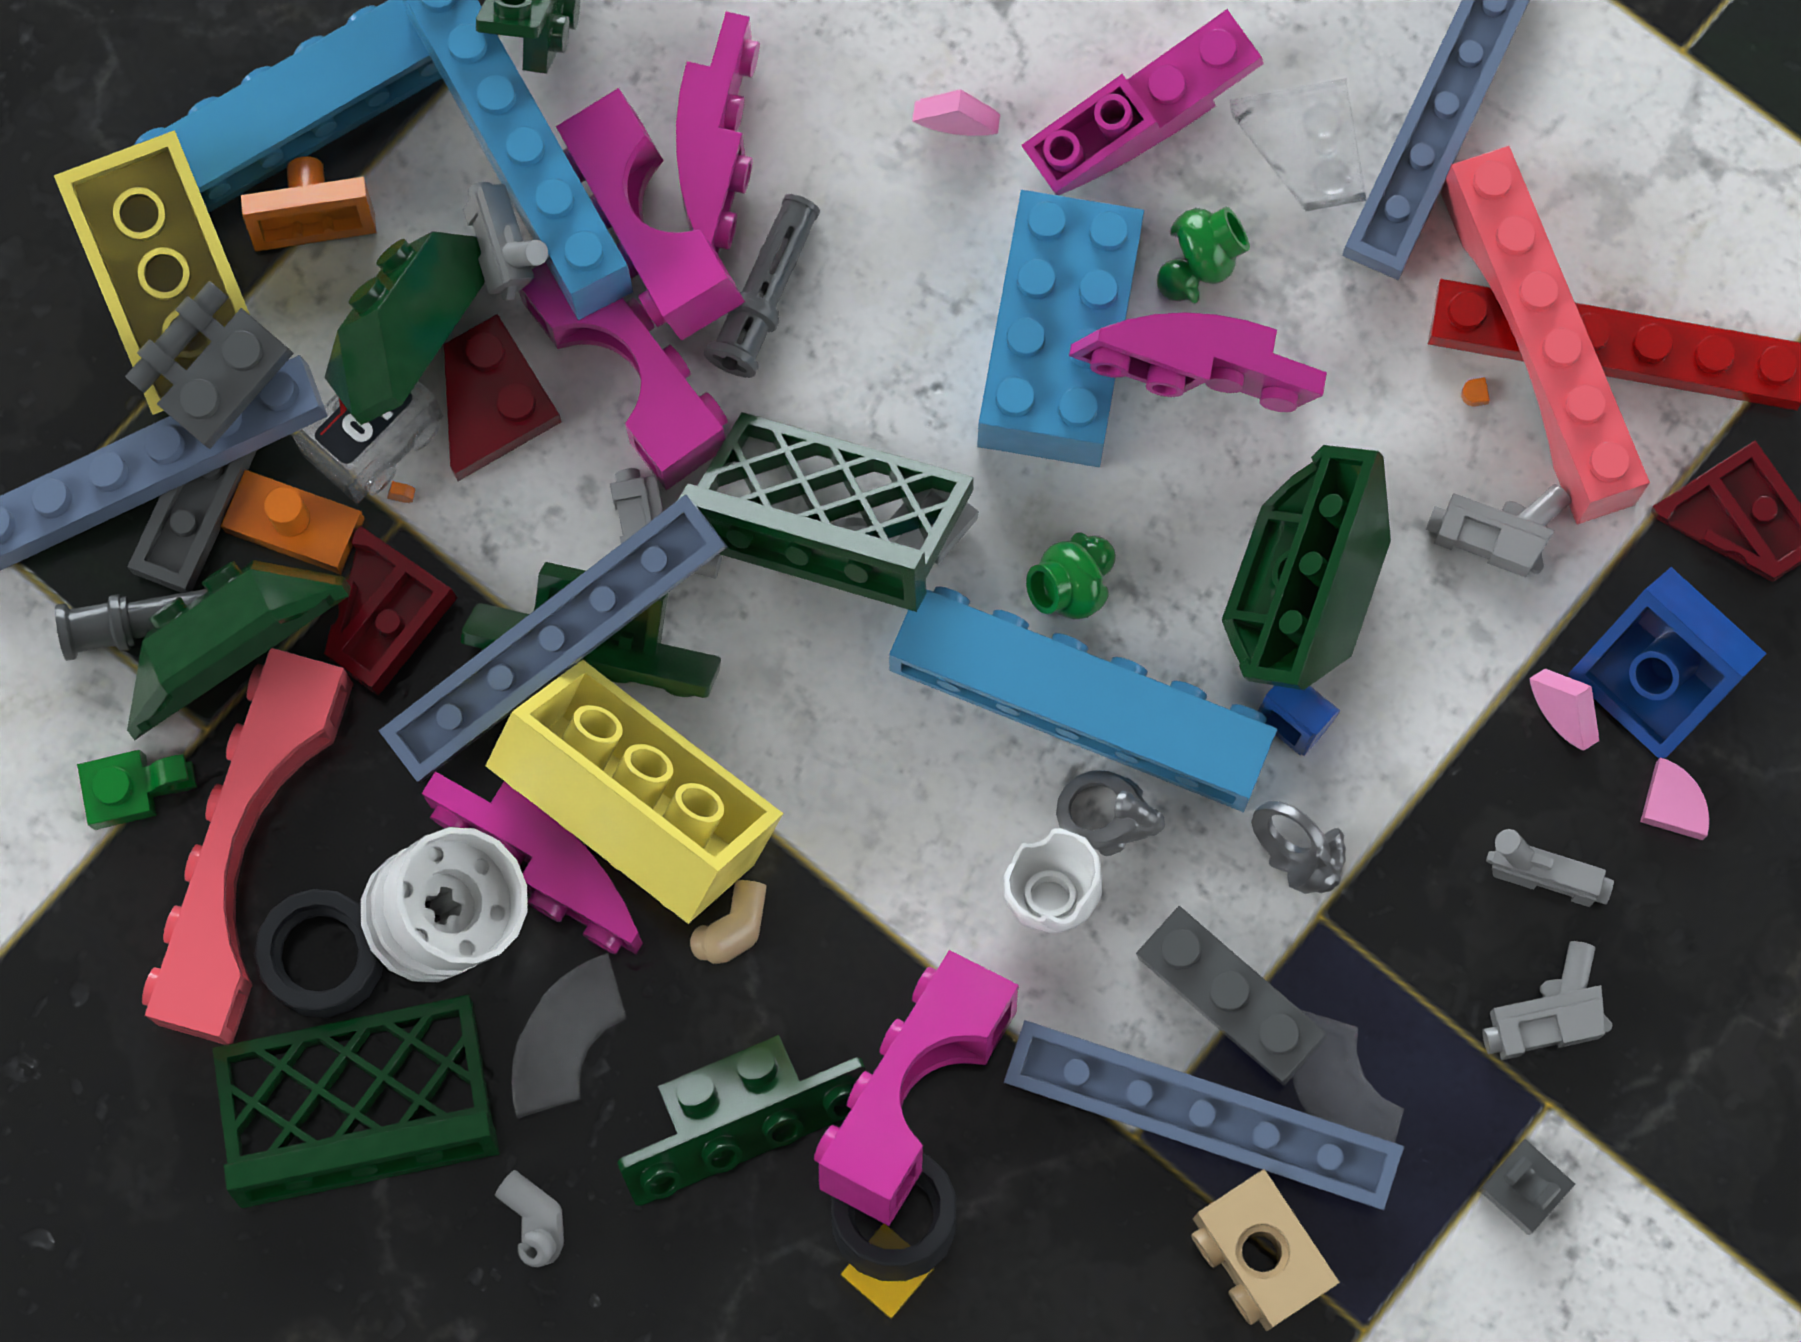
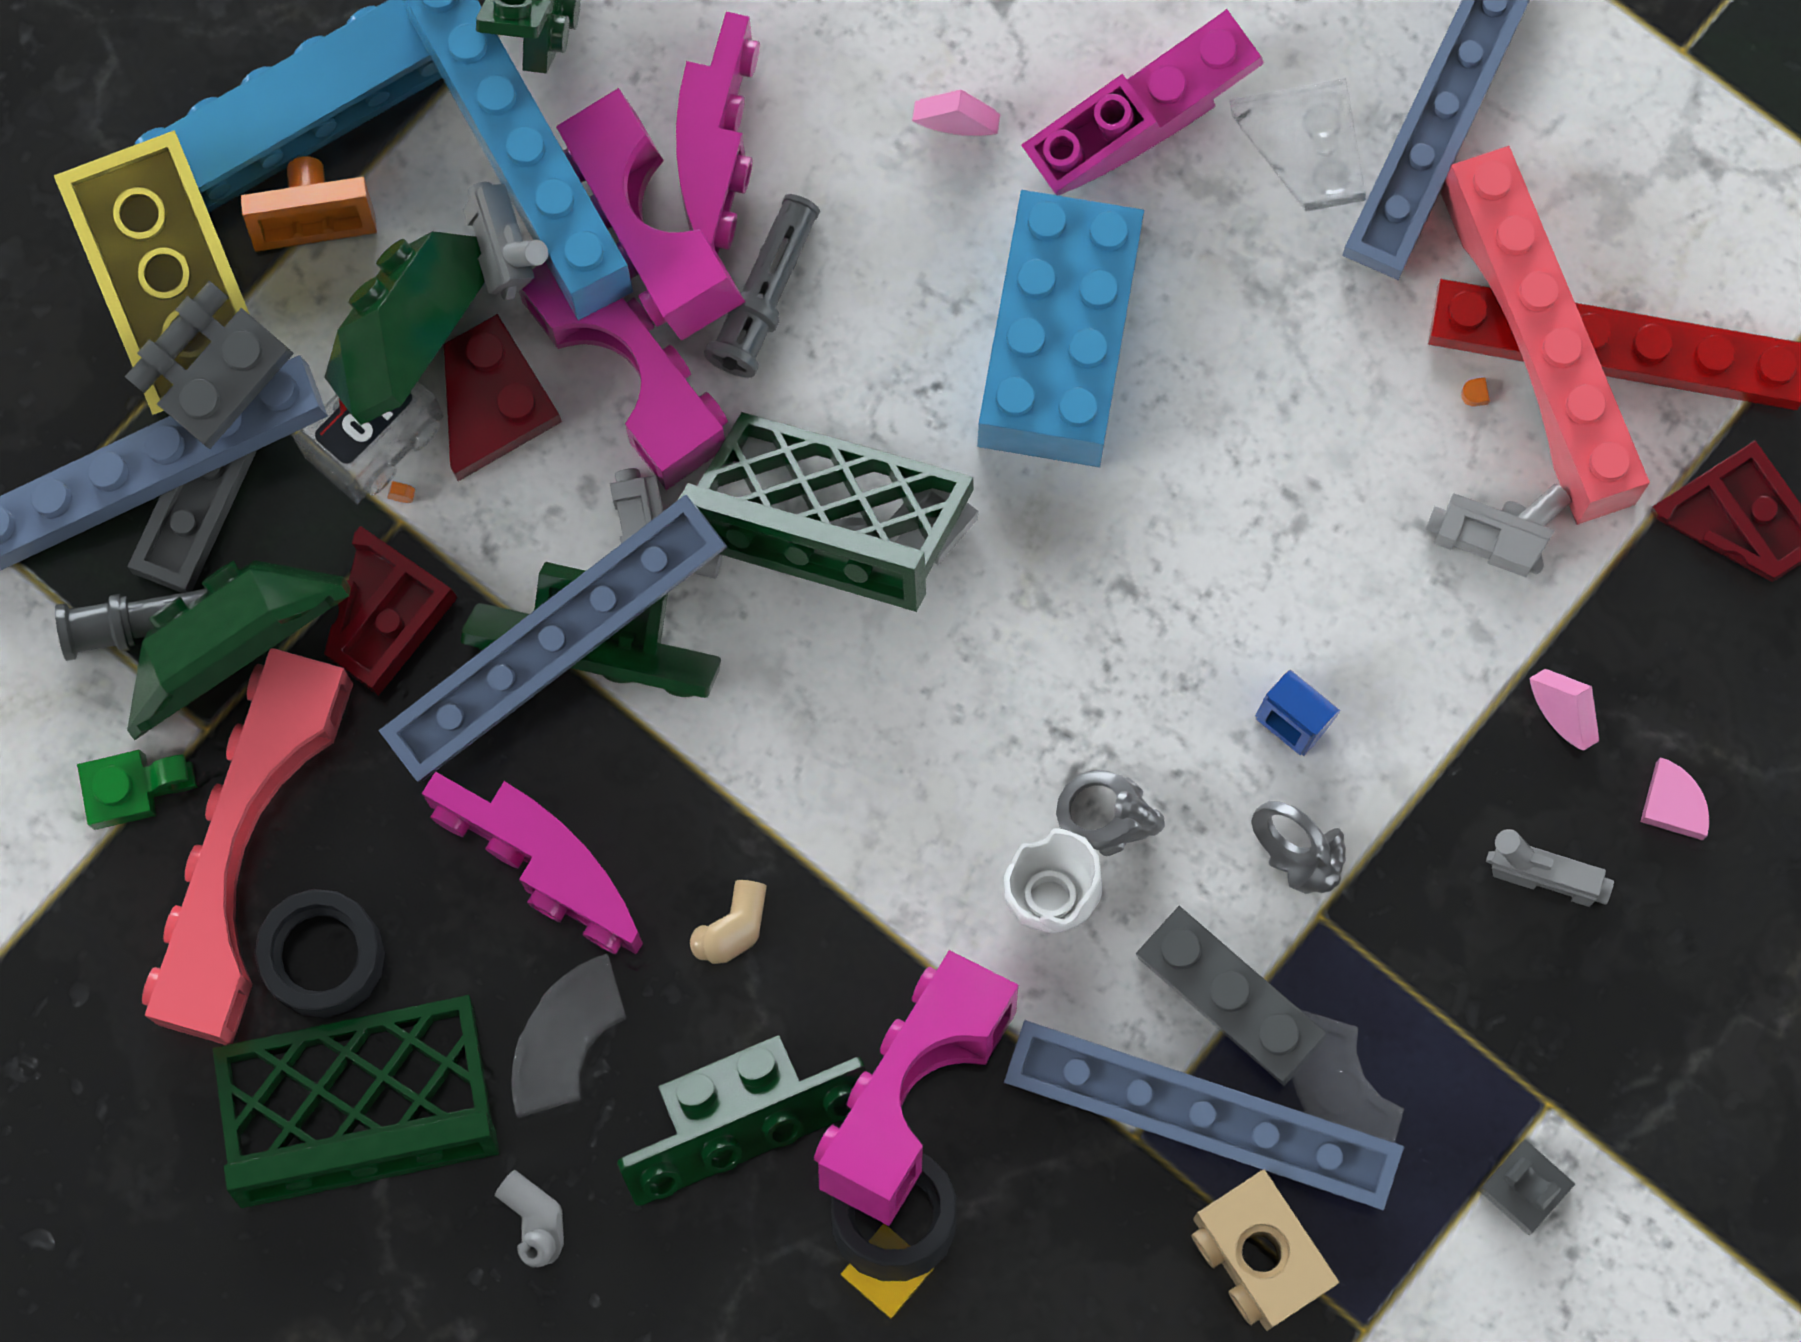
(292, 521): orange tile -> none
(471, 887): white wheel -> none
(633, 790): light yellow brick -> none
(1072, 577): green animal -> none
(1082, 697): dark azure brick -> none
(1192, 349): dark pink slope -> none
(1210, 251): green animal -> none
(1310, 569): dark green wedge -> none
(1562, 1018): light grey piece -> none
(1667, 663): blue slope -> none

